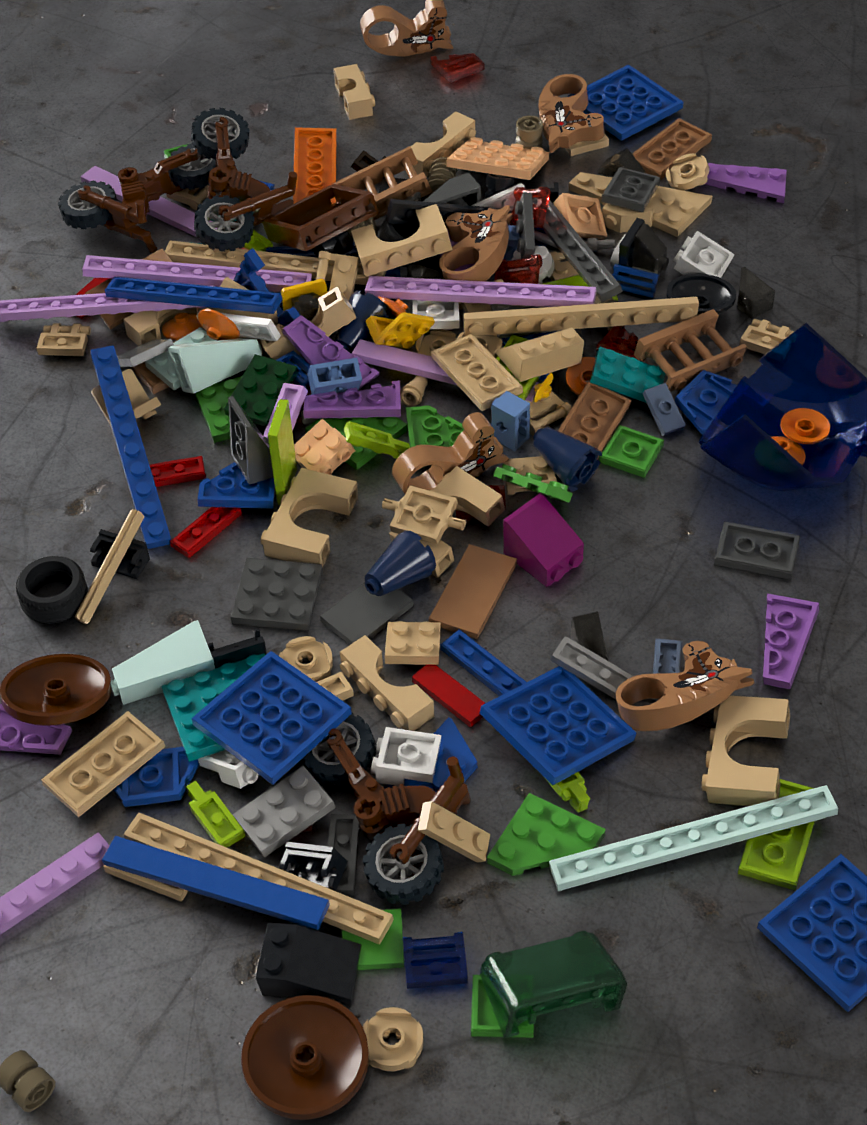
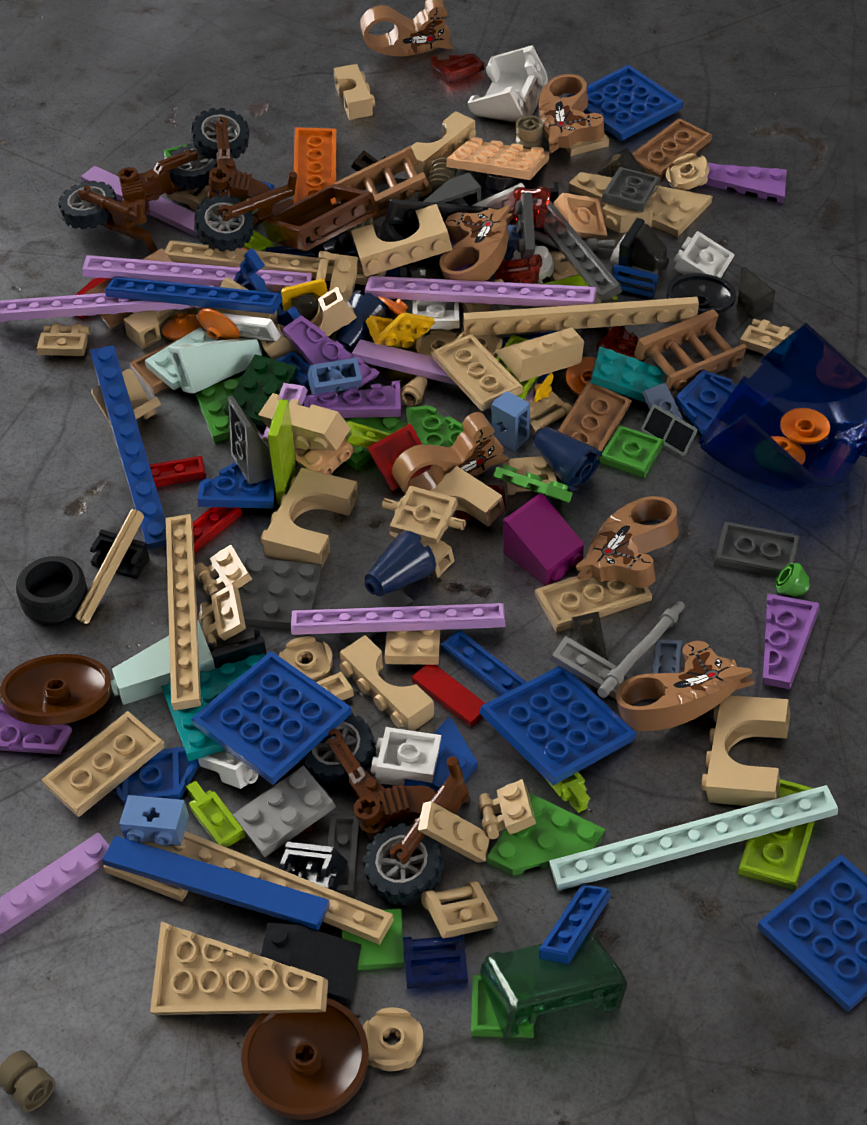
(144, 352): dark grey tile -> none
(154, 820): none -> medium blue brick
(182, 613): none -> tan plate
(217, 978): none -> tan wing
(227, 566): none -> tan plate
(227, 613): none -> tan plate
(311, 427): none -> tan wedge
(390, 448): none -> red plate
(397, 618): none -> lavender tile
(461, 916): none -> tan plate
(473, 591): medium nougat tile -> none
(515, 86): none -> white windscreen
(515, 807): none -> tan plate
(574, 924): none -> blue tile
(579, 597): none -> tan tile
(616, 676): none -> light grey bar
(622, 542): none -> medium nougat animal
(674, 431): none -> black sticker
(792, 580): none -> bright green cone

